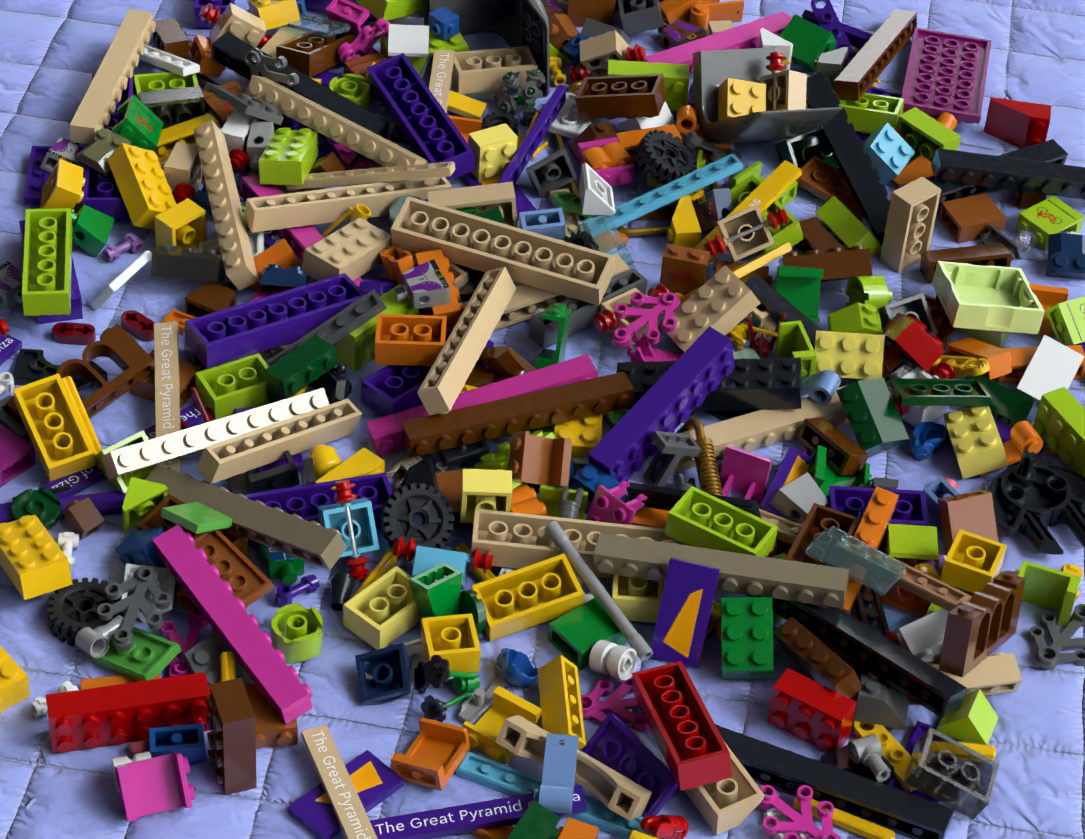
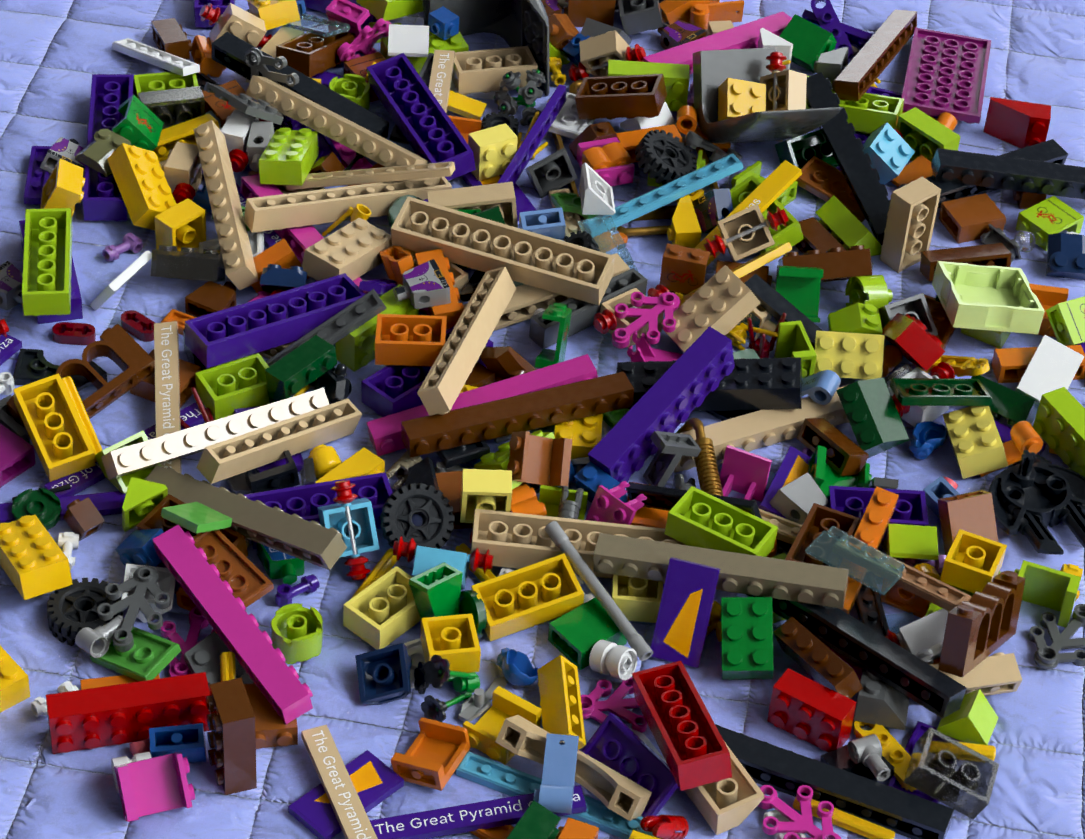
(91, 229): green torso -> none
(112, 76): tan brick -> none
(341, 589): black cone -> none
(998, 358): orange brick -> none

